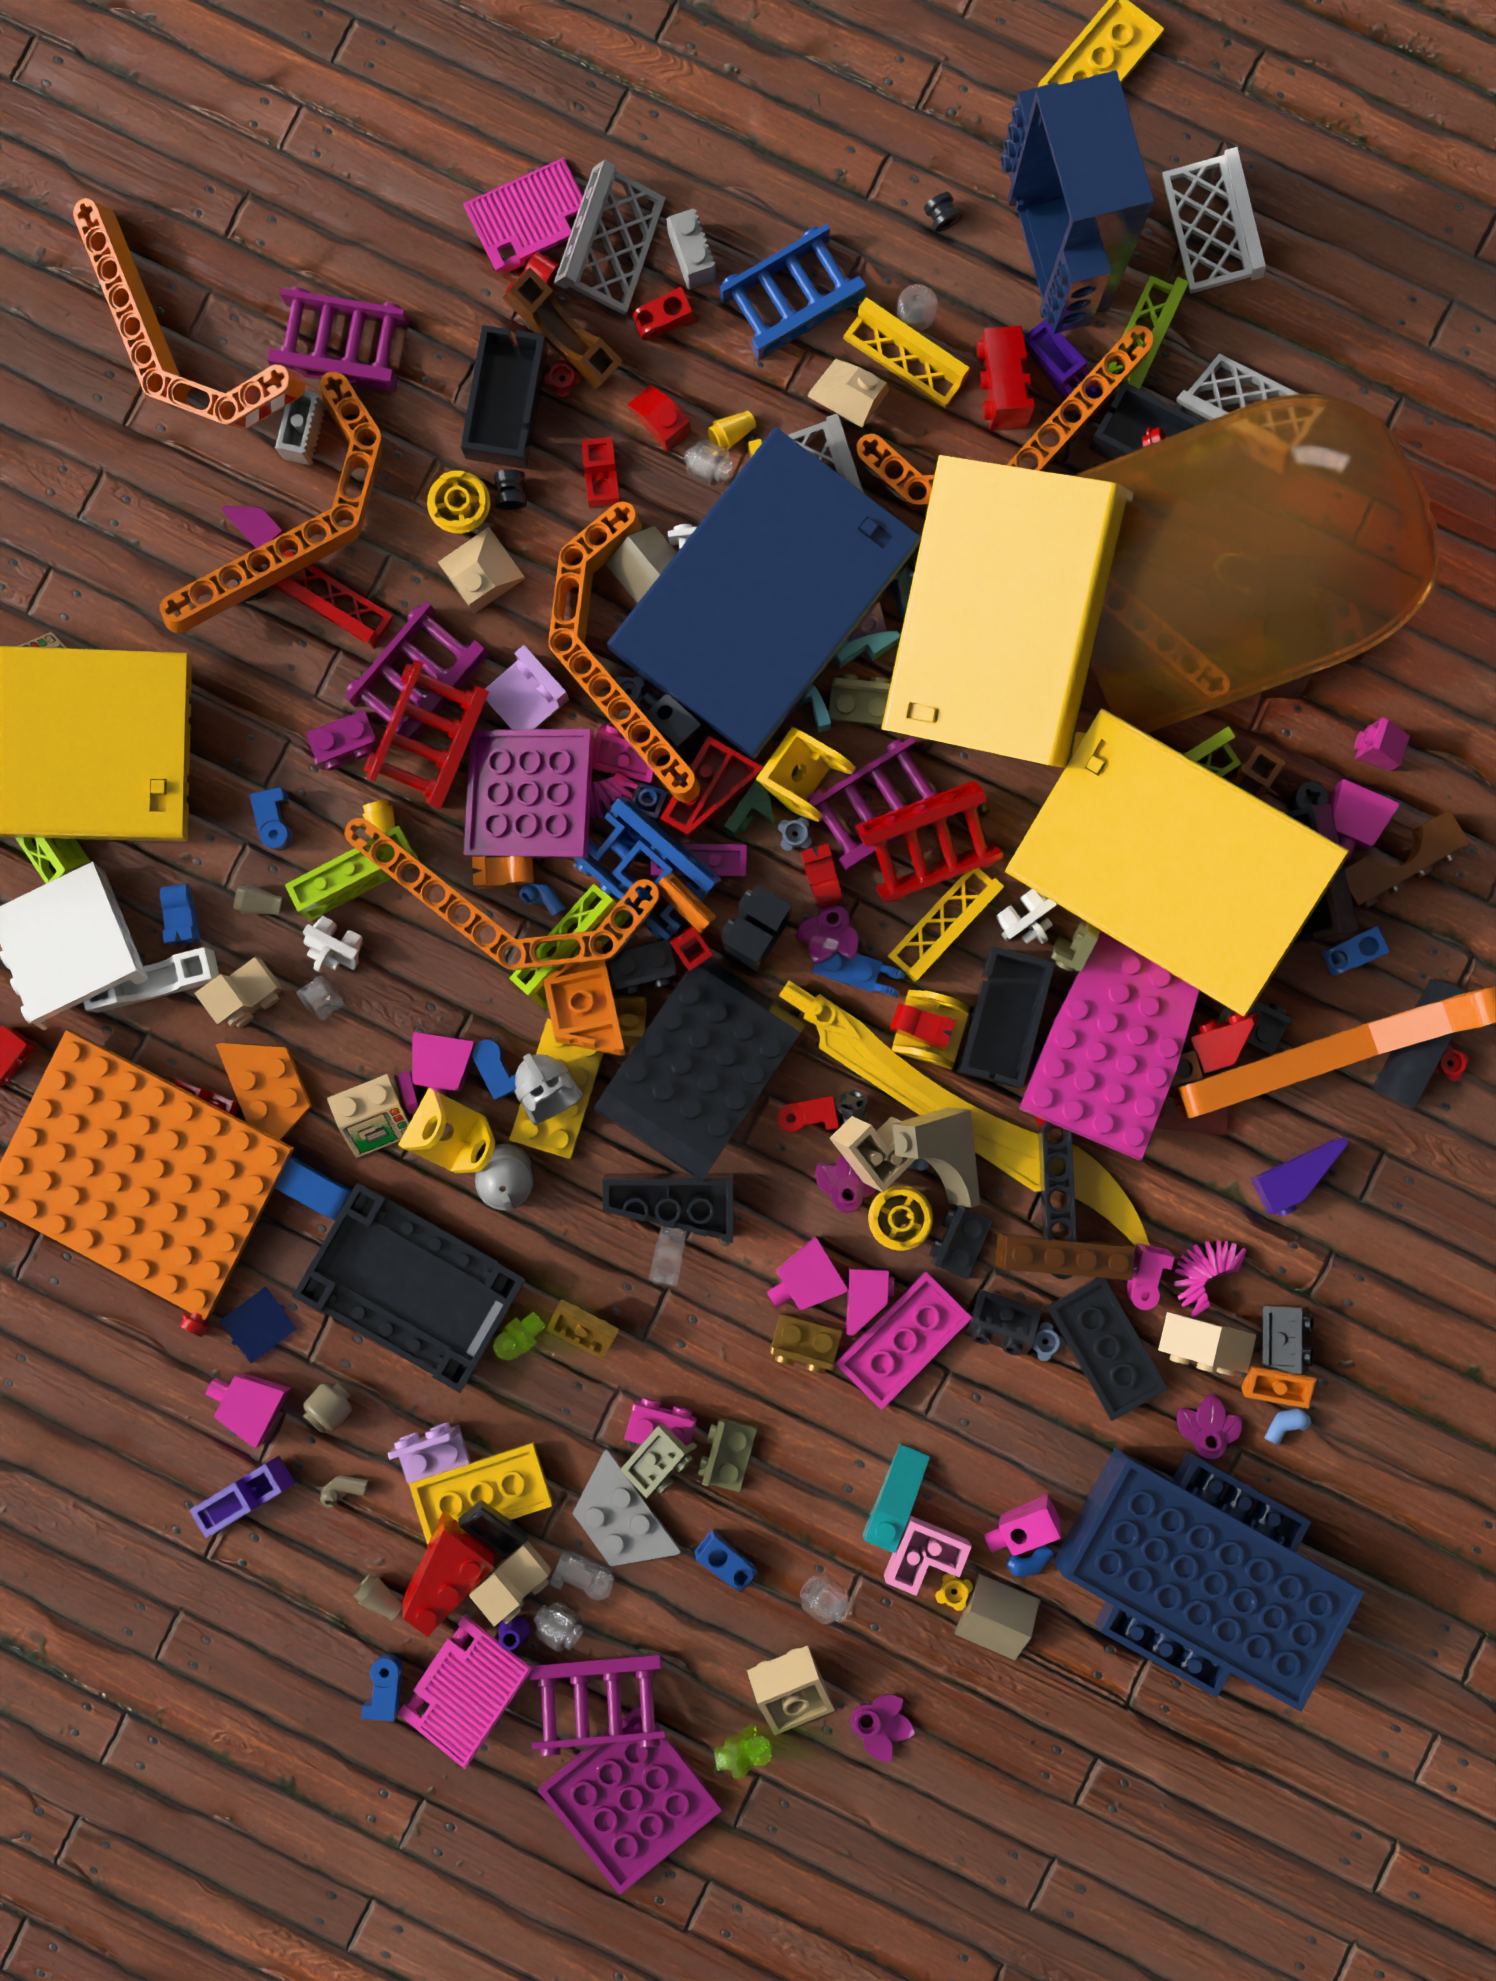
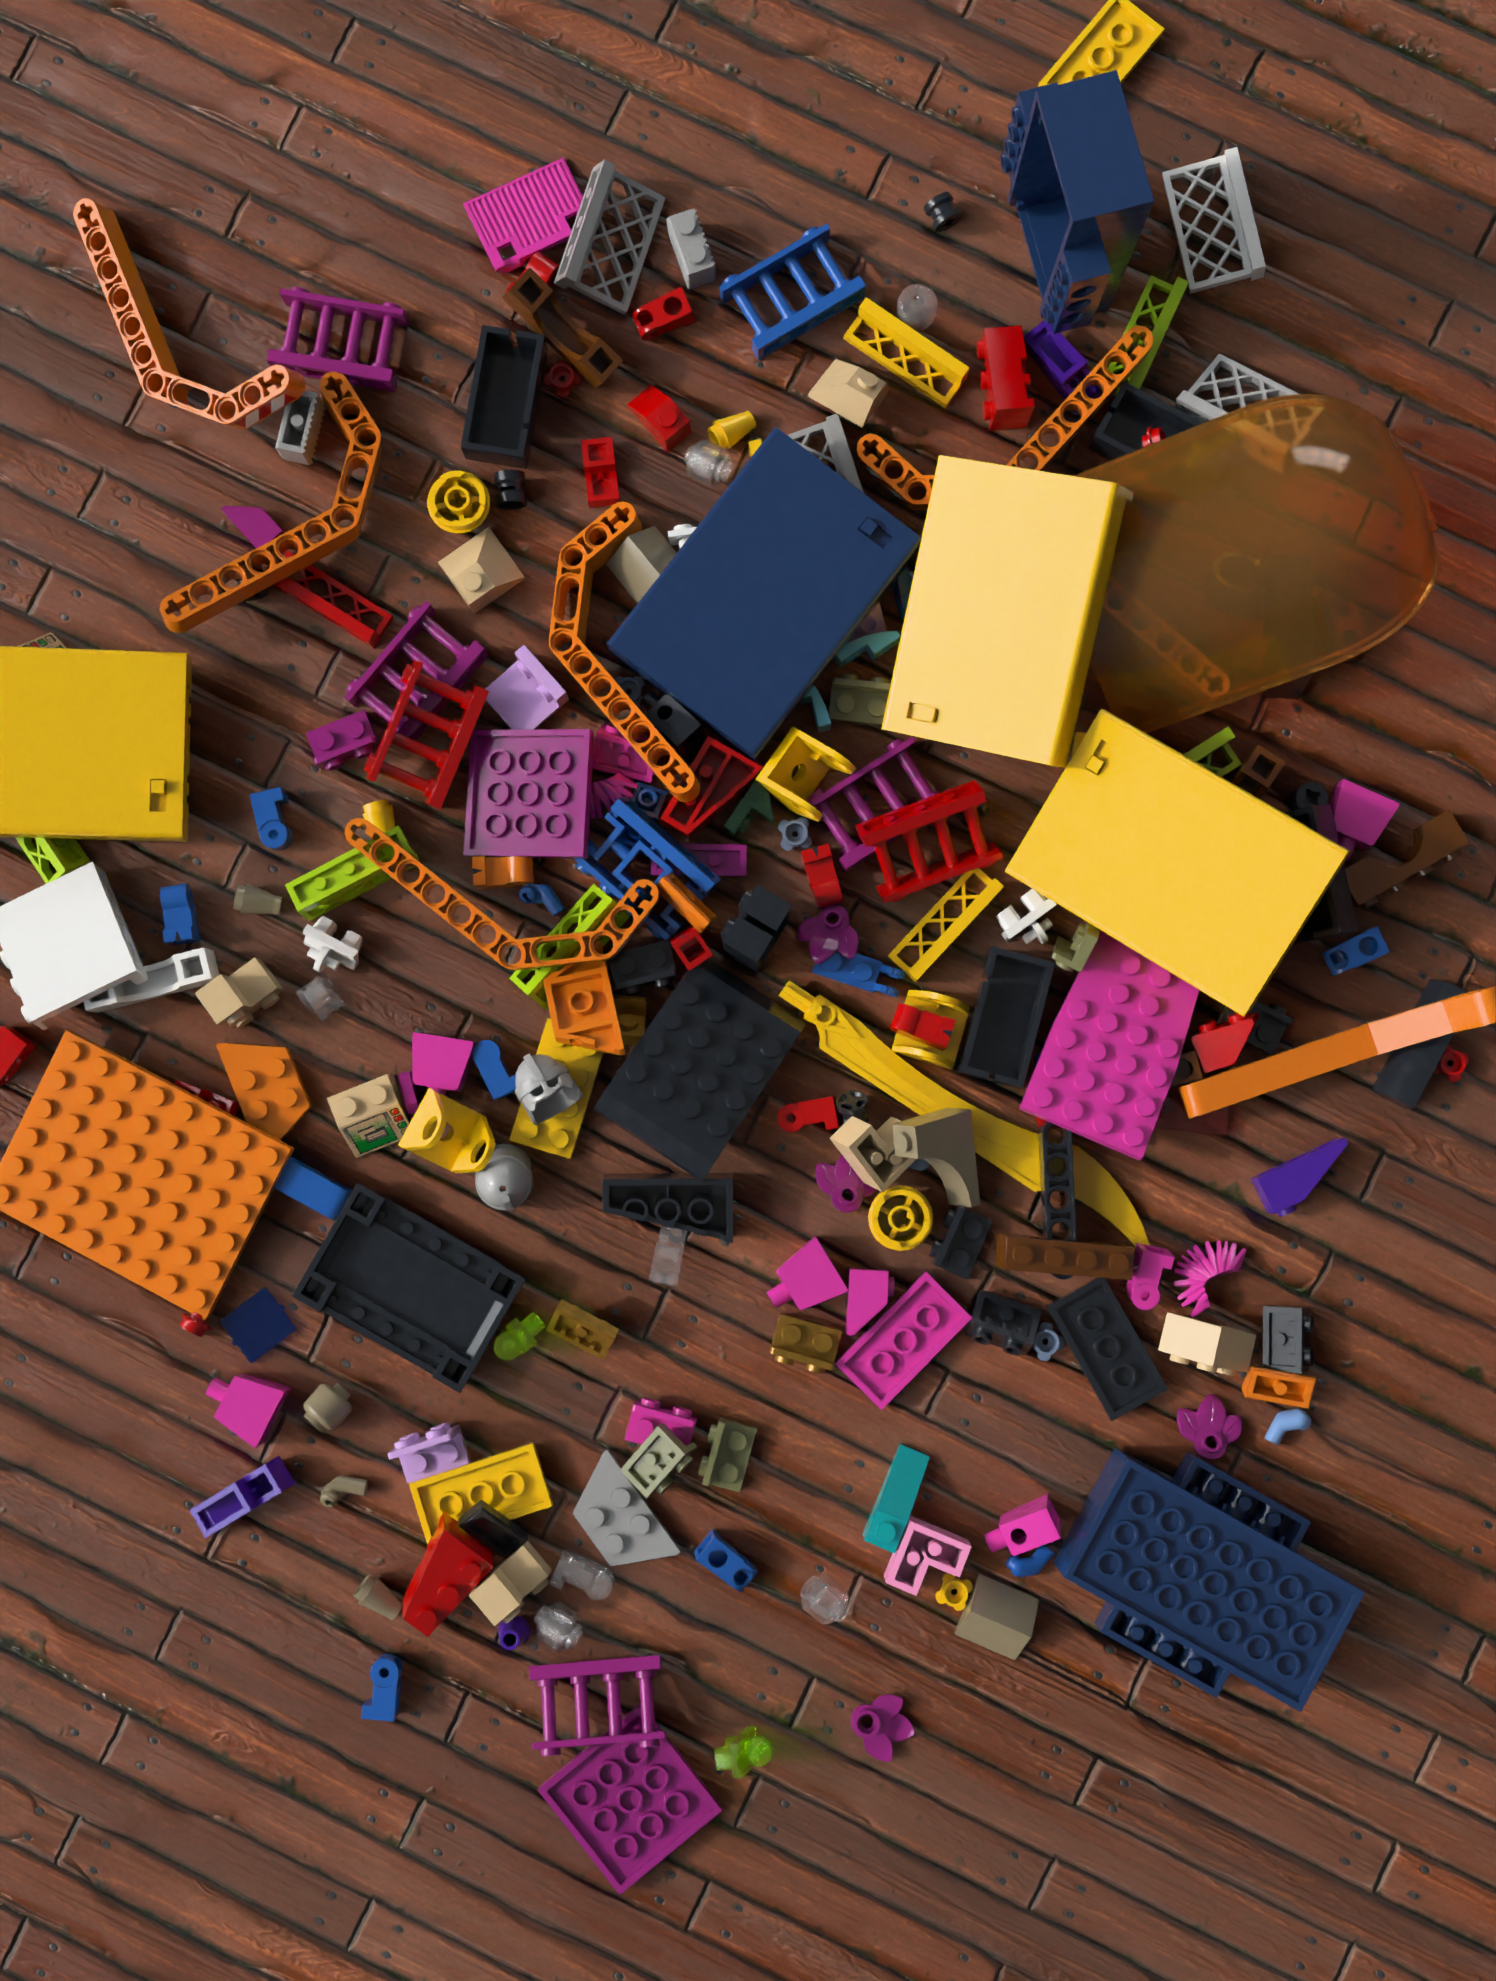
(465, 1692): dark pink window -> none
(790, 1690): tan slope -> none
(1382, 744): dark pink slope -> none

